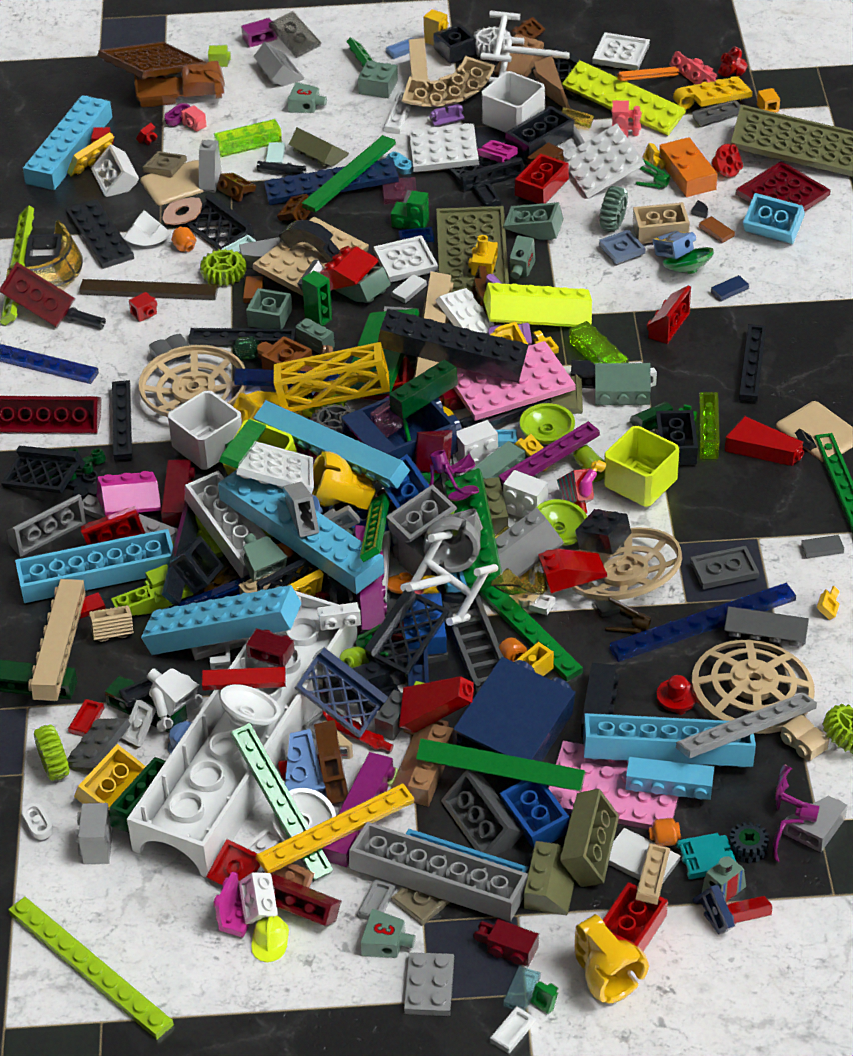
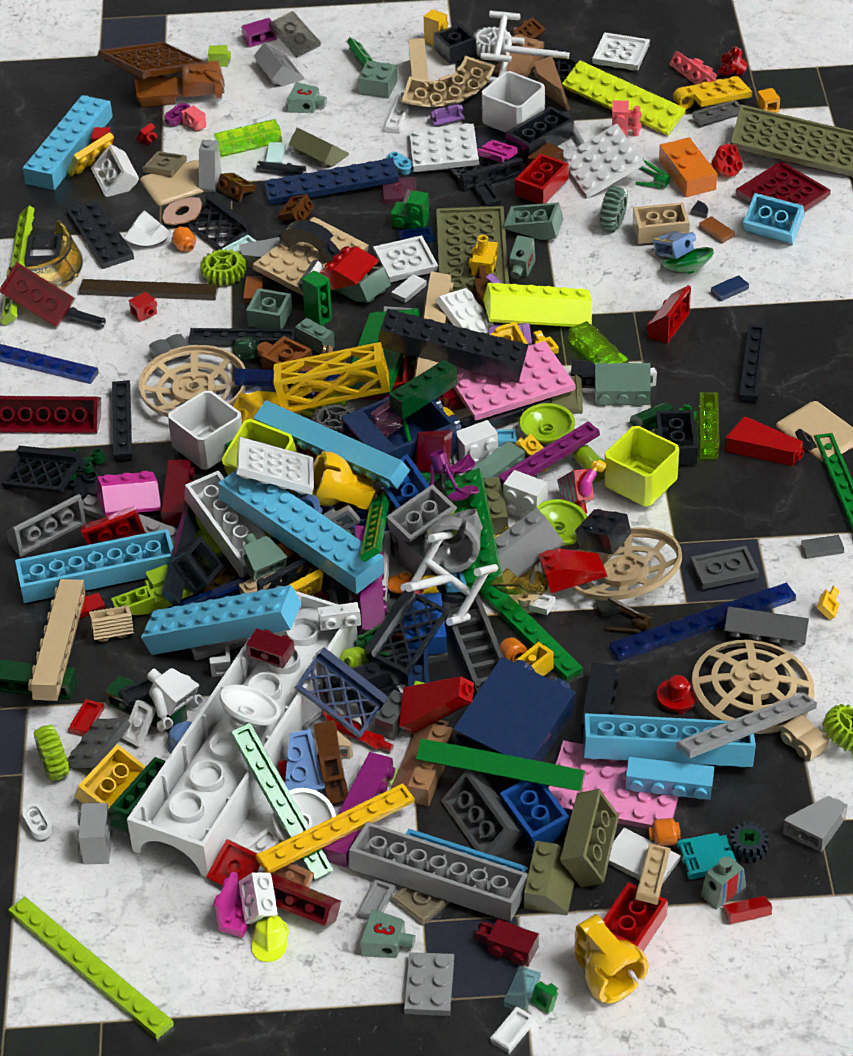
(242, 443): green tile -> none
(253, 677): red tile -> none
(301, 508): light grey slope -> none
(348, 173): green tile -> none
(398, 49): medium blue tile -> none
(579, 118): clear yellow tile -> none
(622, 246): sand blue plate -> none
(647, 74): orange axle -> none
(651, 155): yellow plate -> none
(716, 909): dark blue wing -> none
(804, 810): magenta plant -> none

